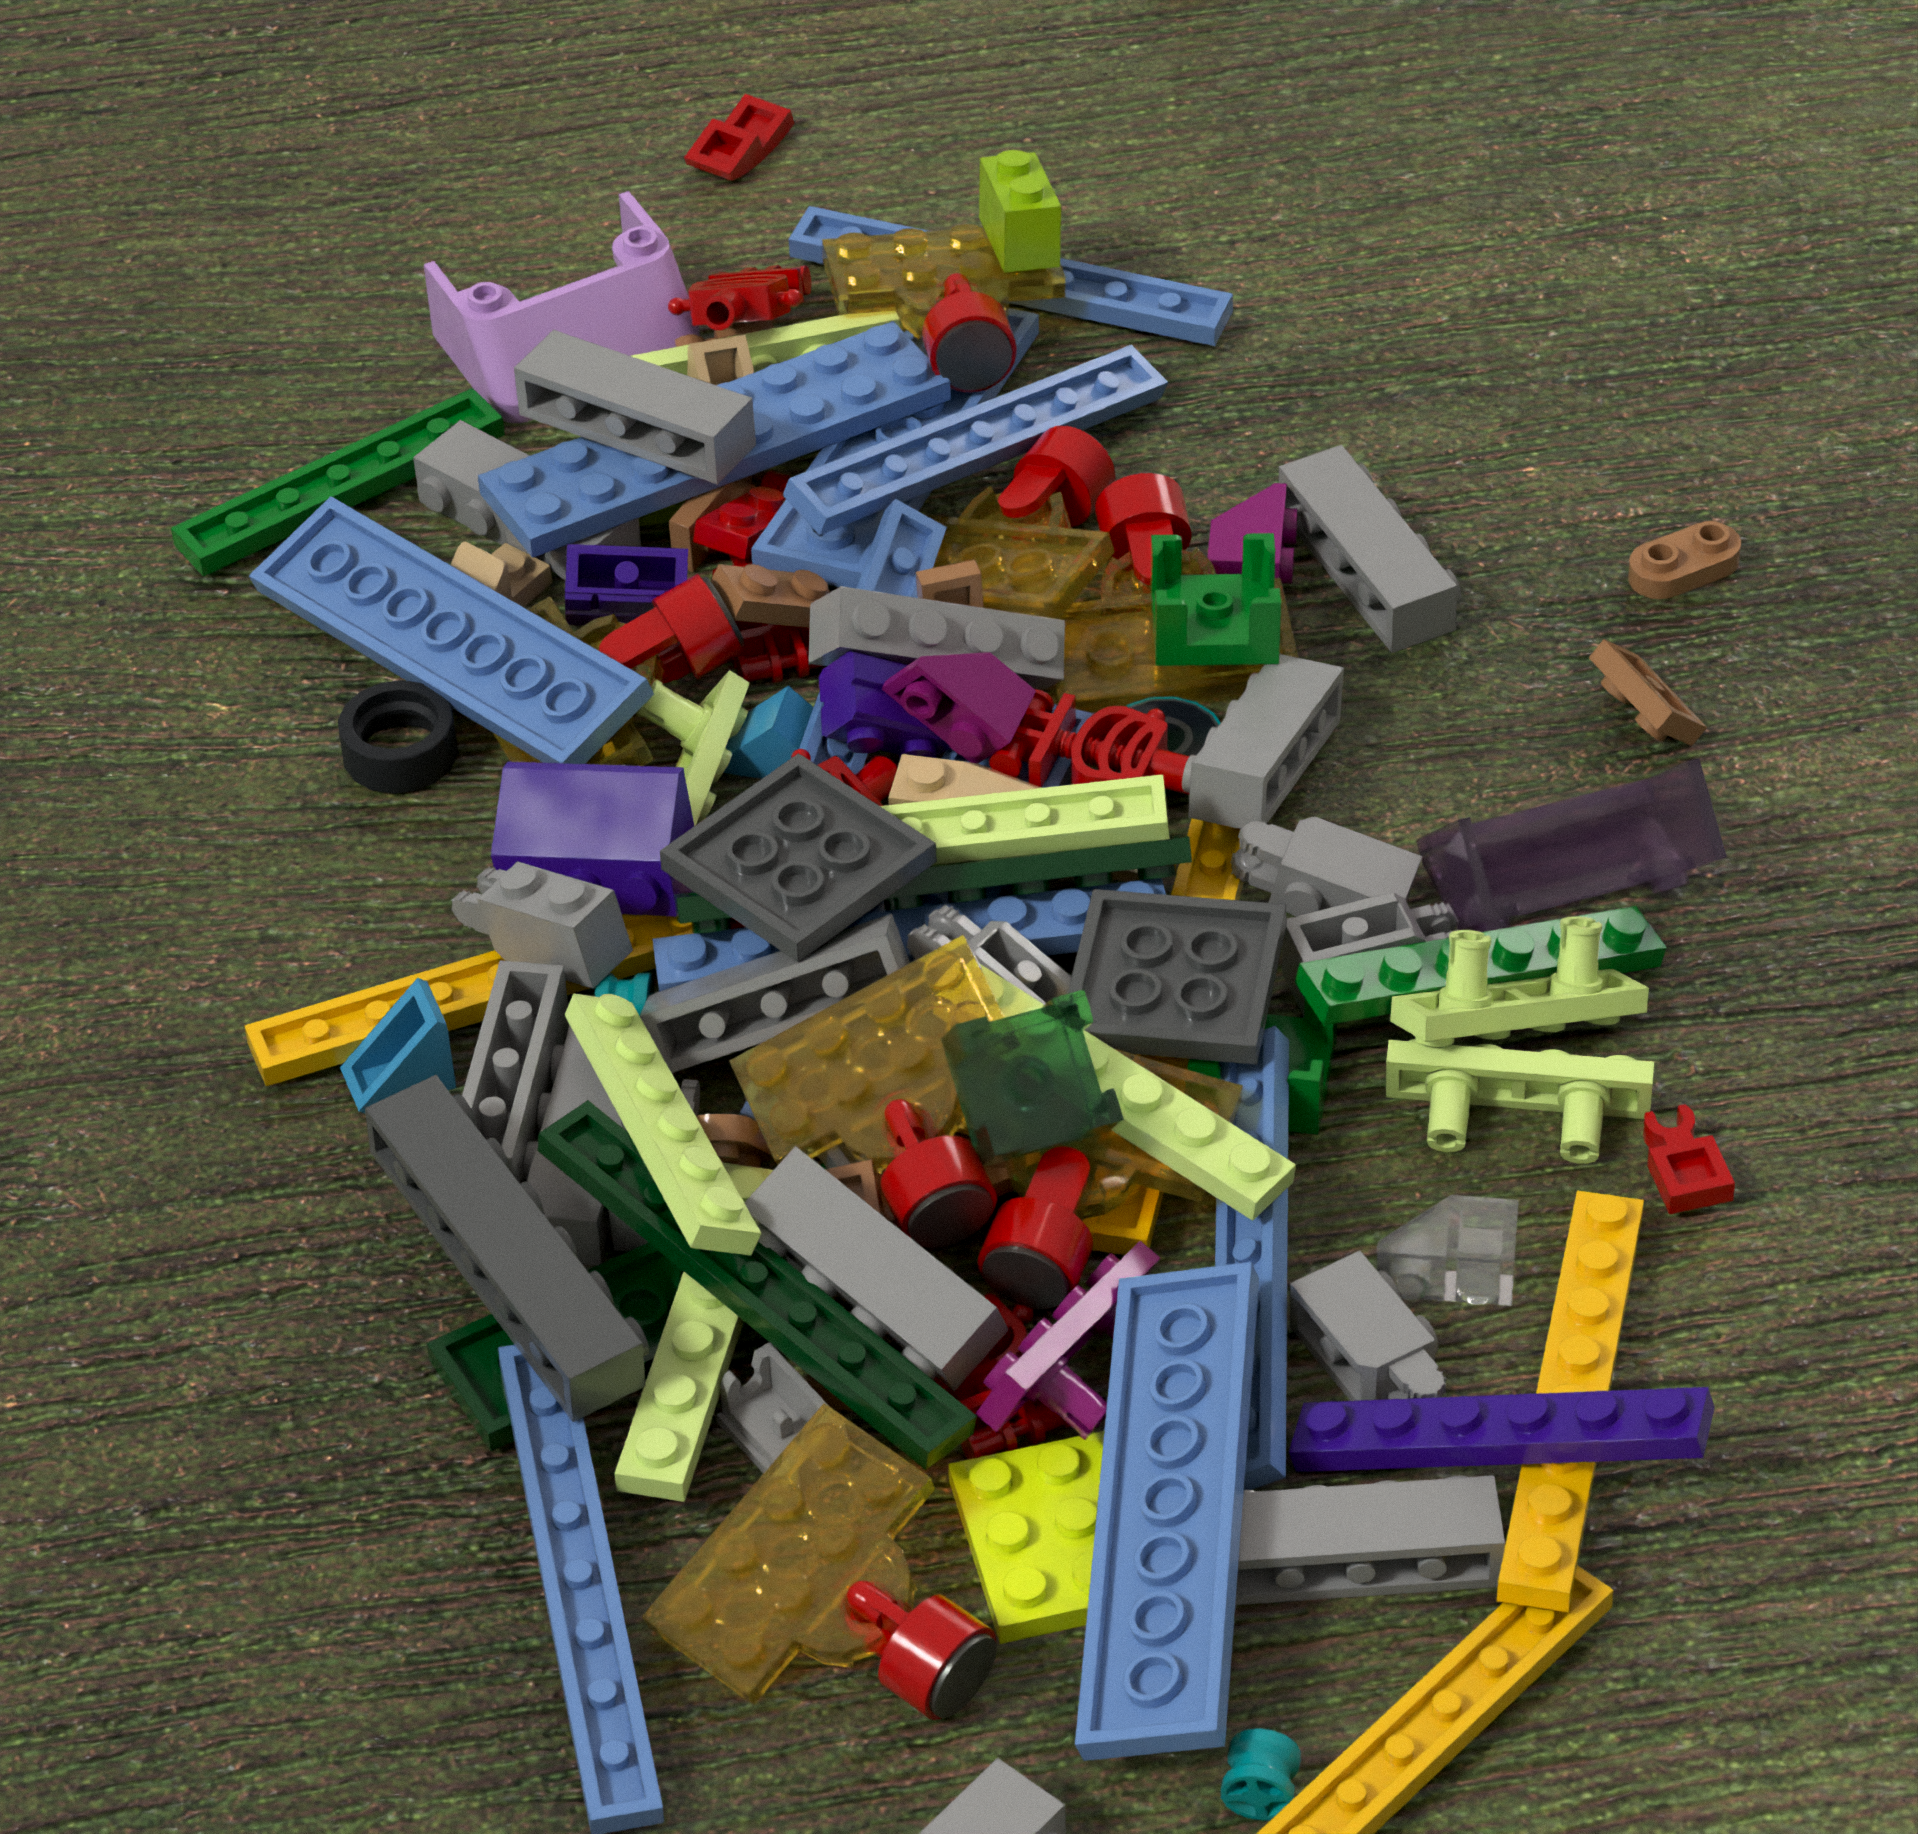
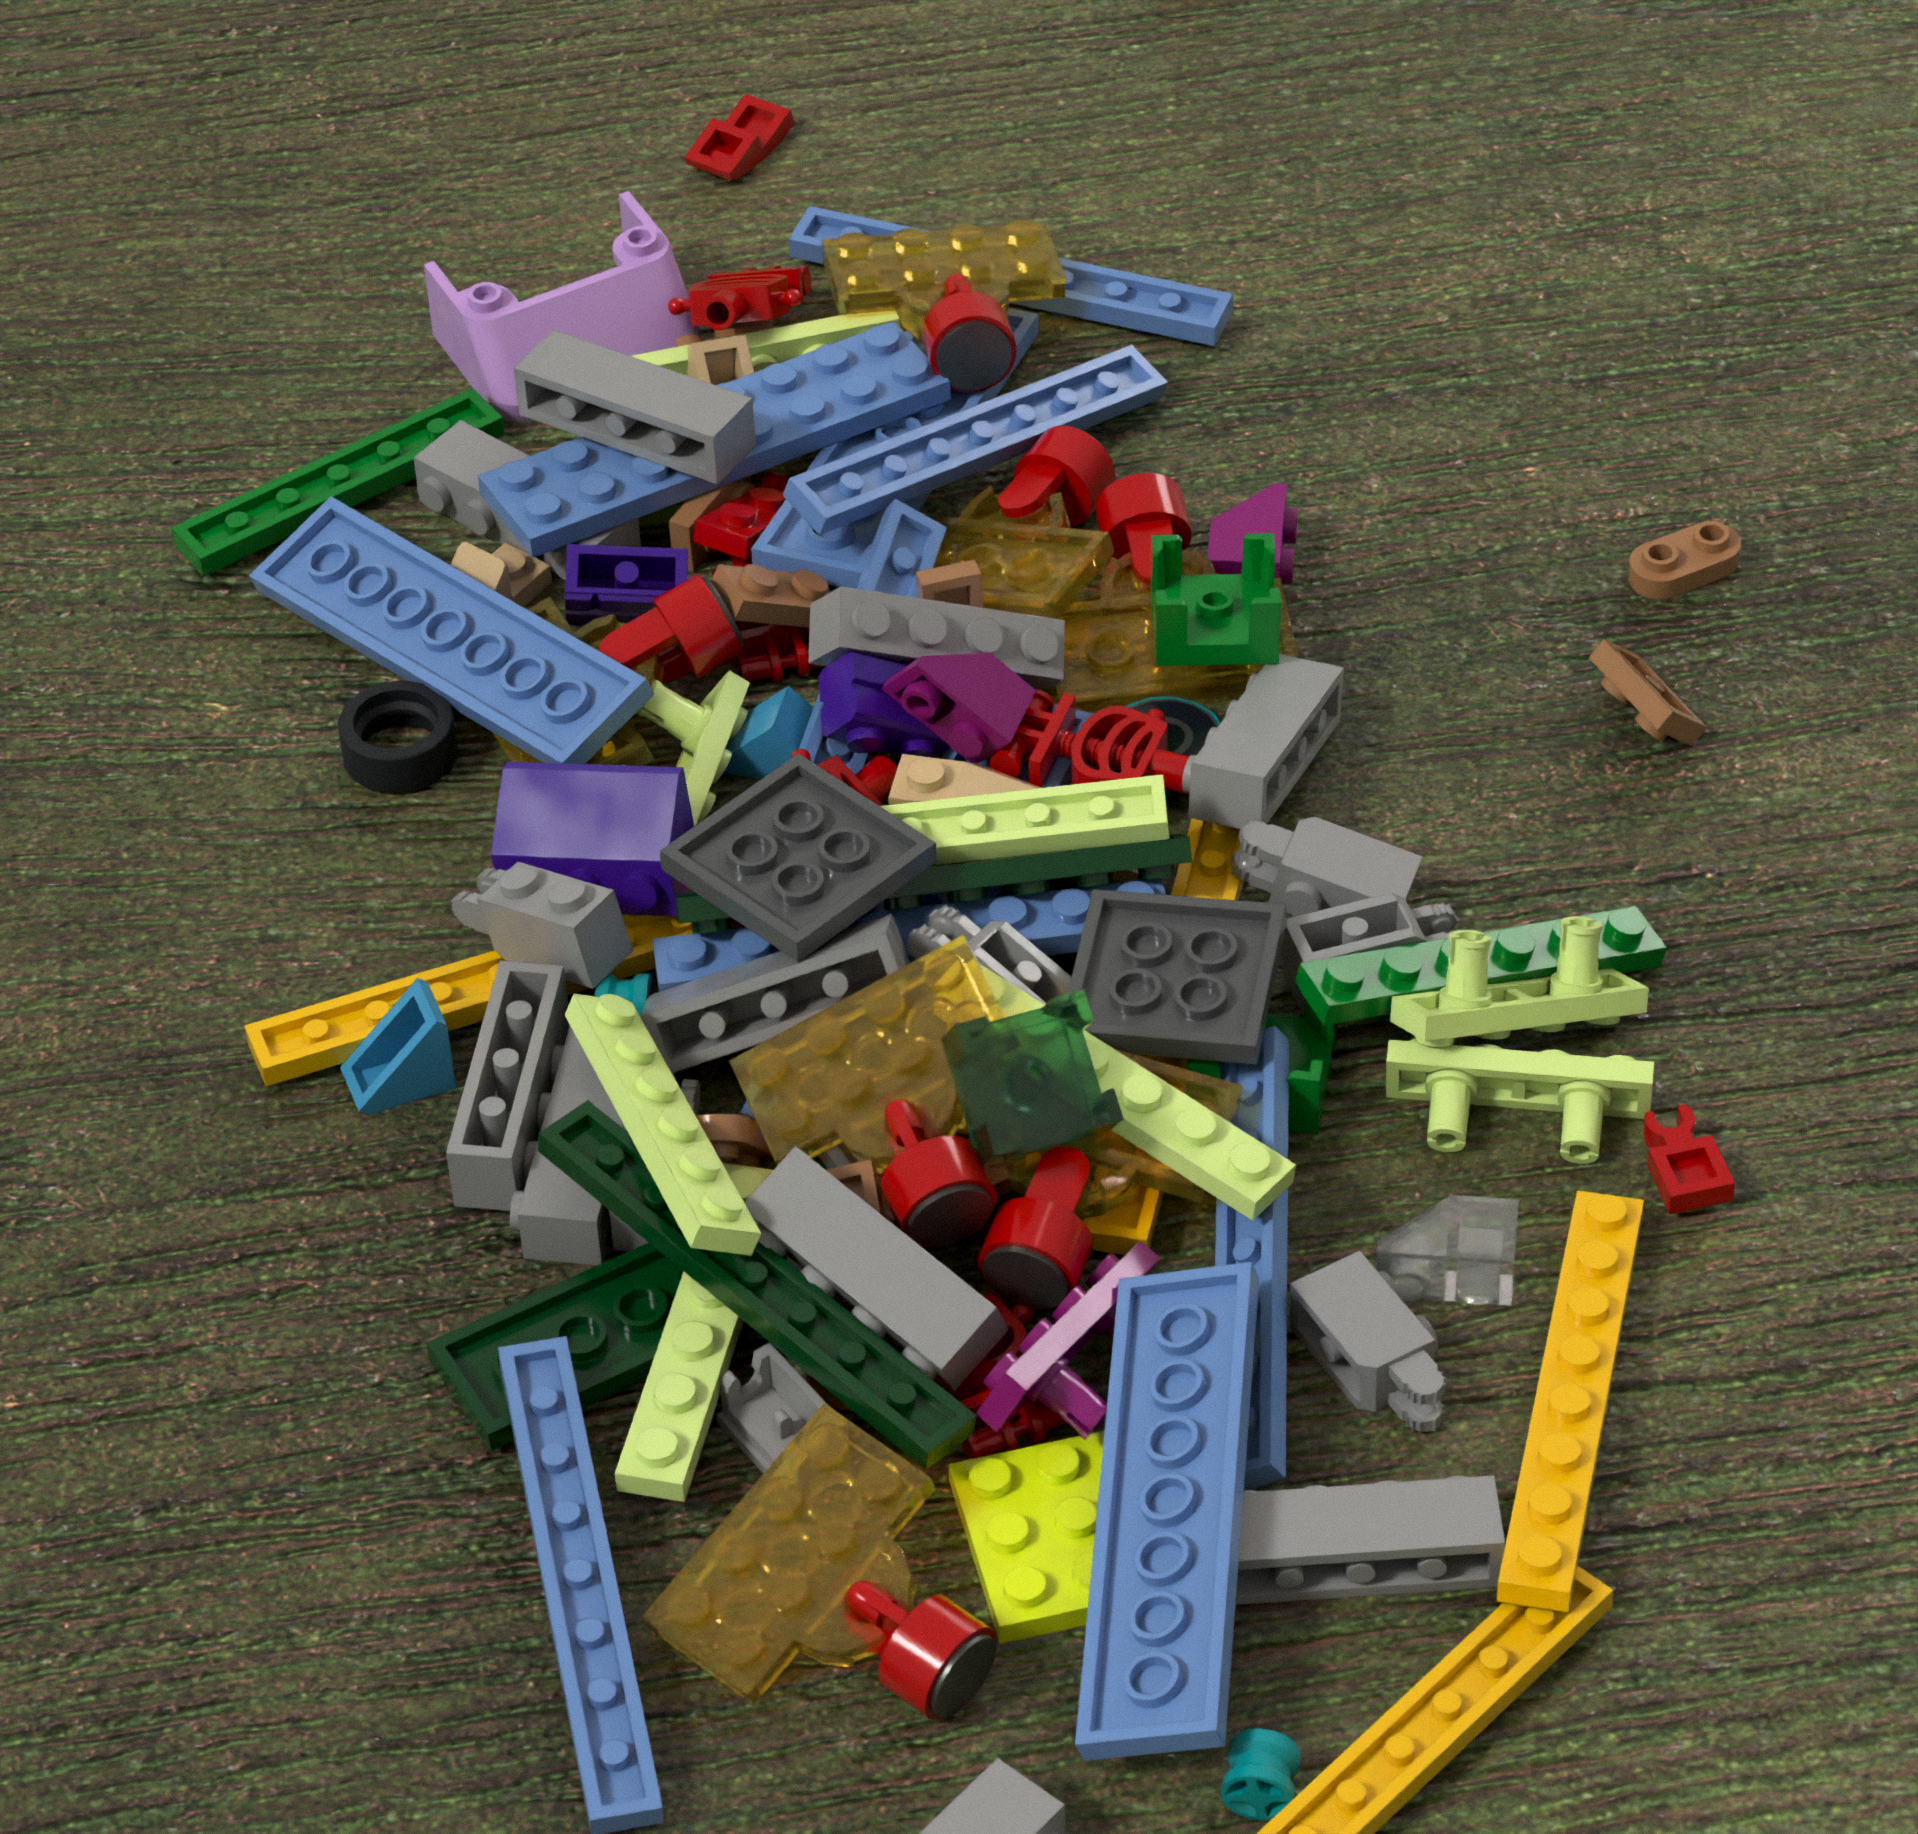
(507, 1247): dark grey brick -> none
(1019, 211): lime brick -> none
(1370, 549): light grey brick -> none
(1503, 1429): dark purple plate -> none
(1575, 849): clear purple windscreen -> none

